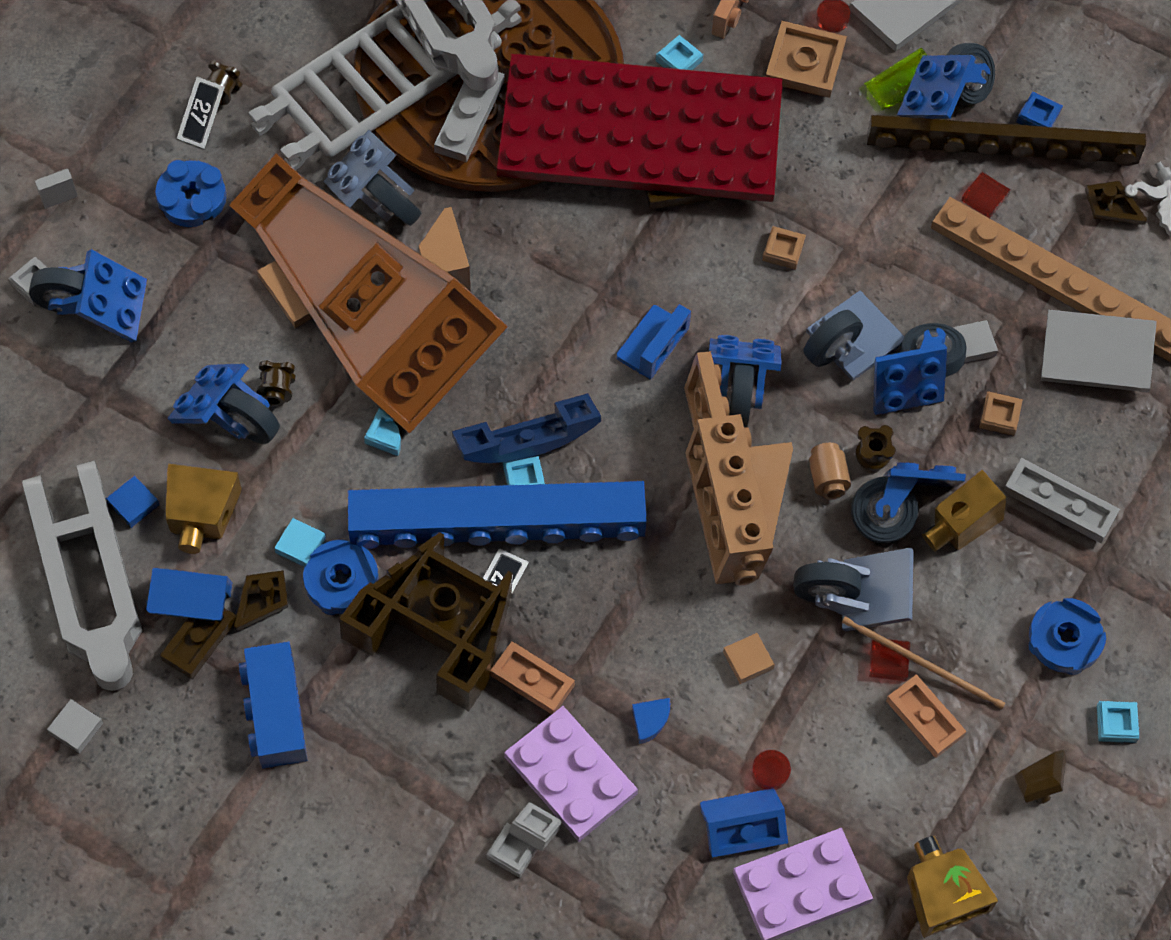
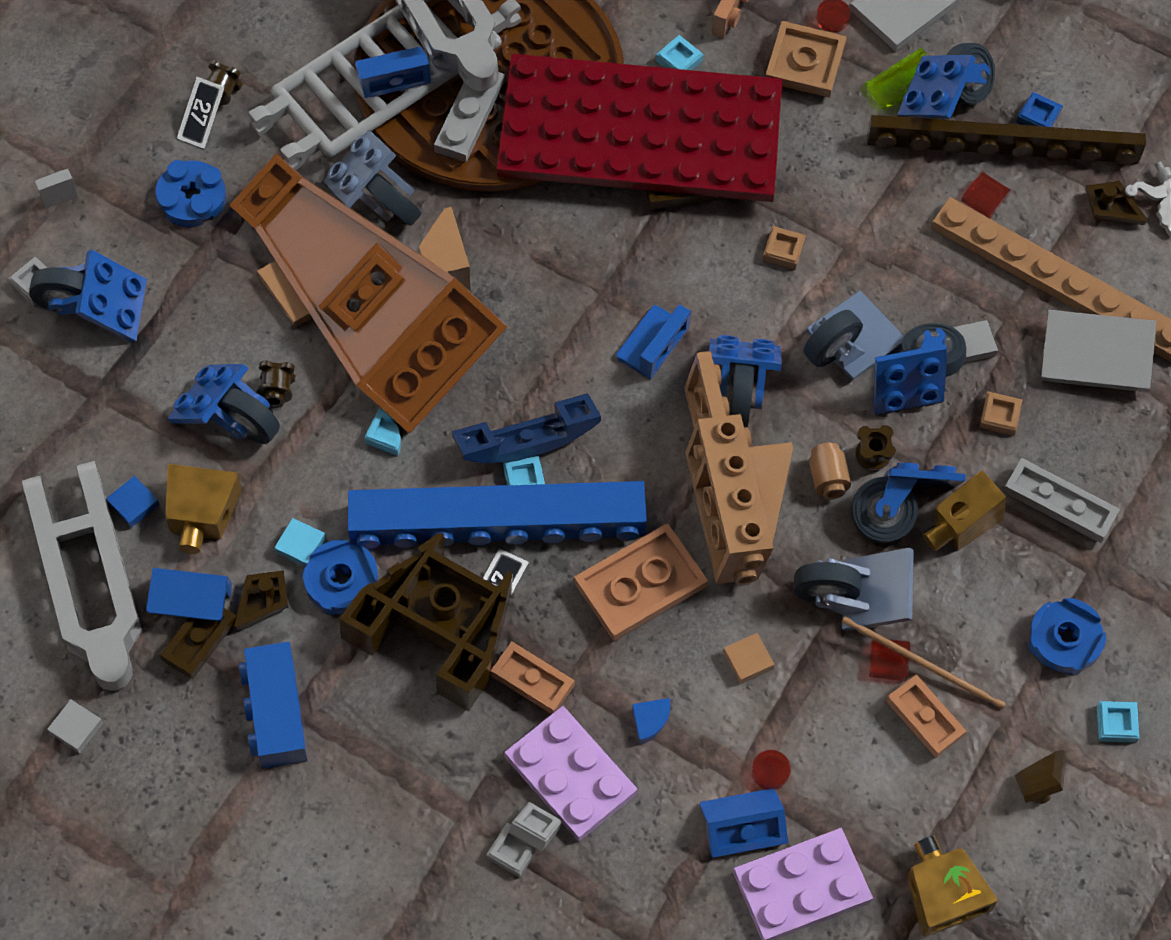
(393, 72): none -> blue panel
(640, 581): none -> nougat plate

